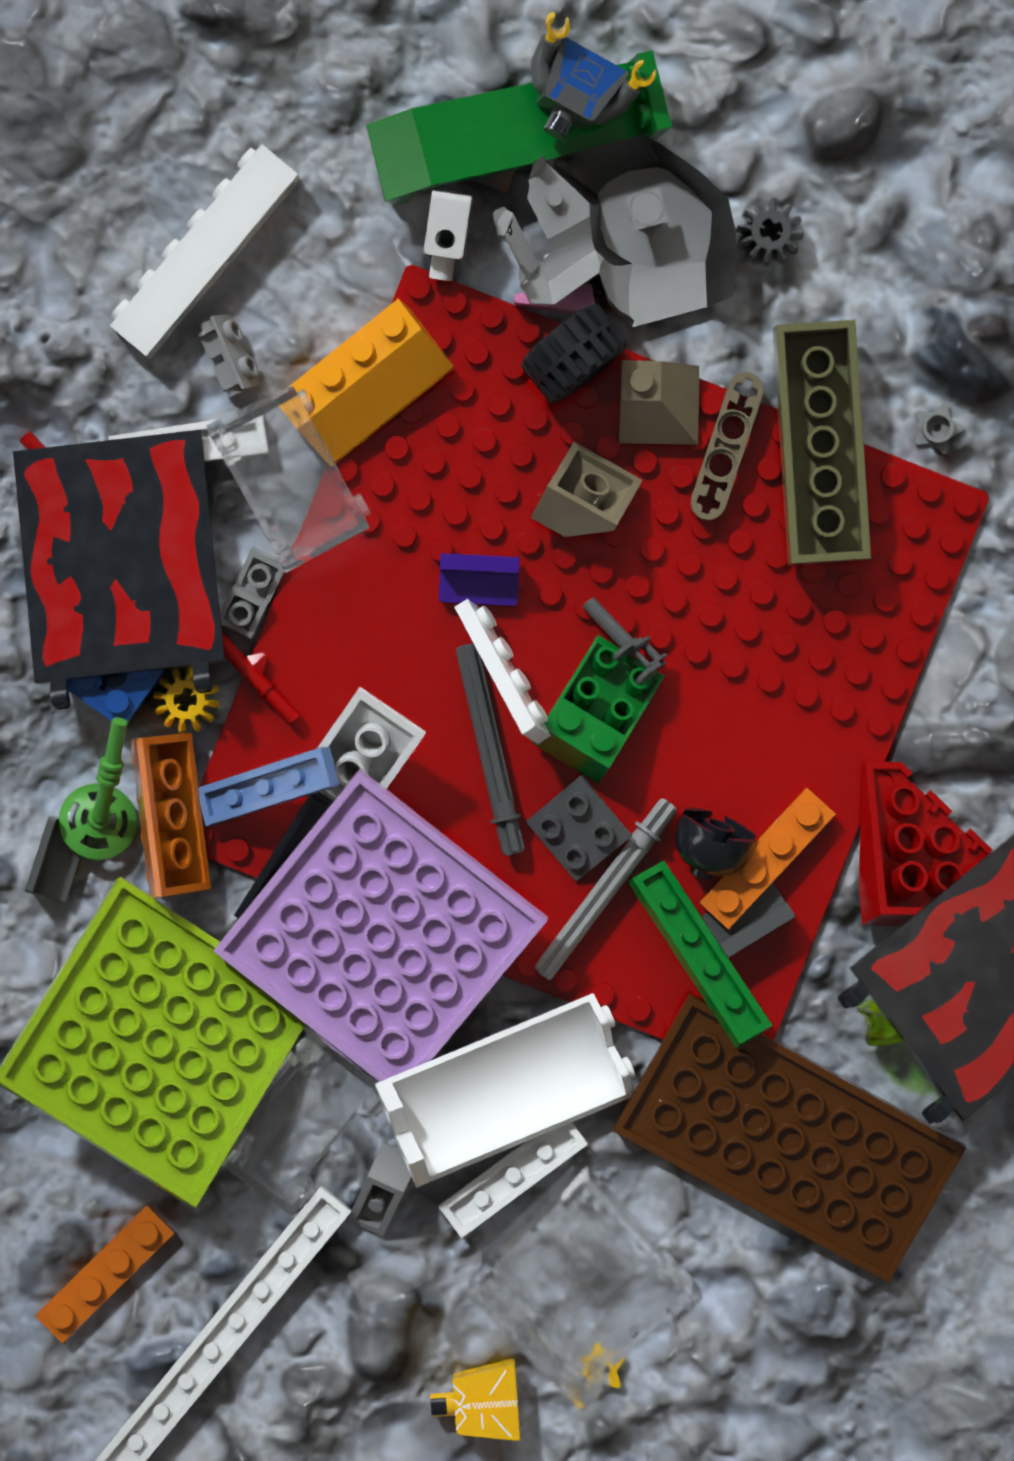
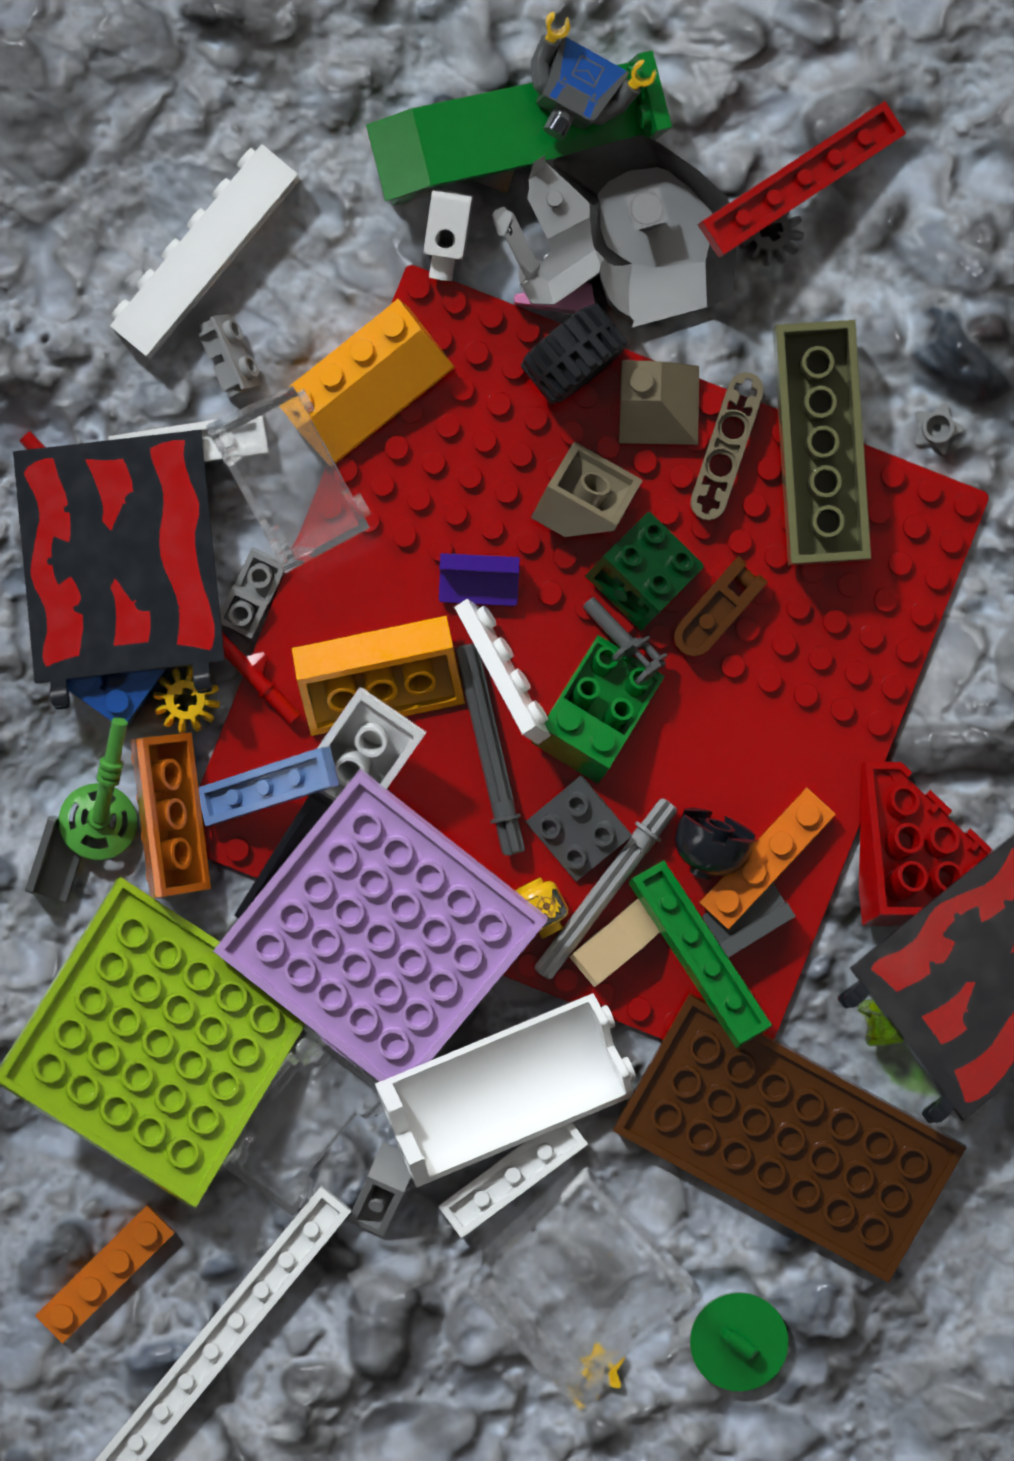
(400, 665): none -> light orange slope
(482, 1402): yellow torso -> none
(548, 900): none -> yellow head
(615, 943): none -> tan slope
(644, 570): none -> dark green bracket
(717, 610): none -> reddish brown plate
(738, 1341): none -> green shield
(801, 179): none -> red plate

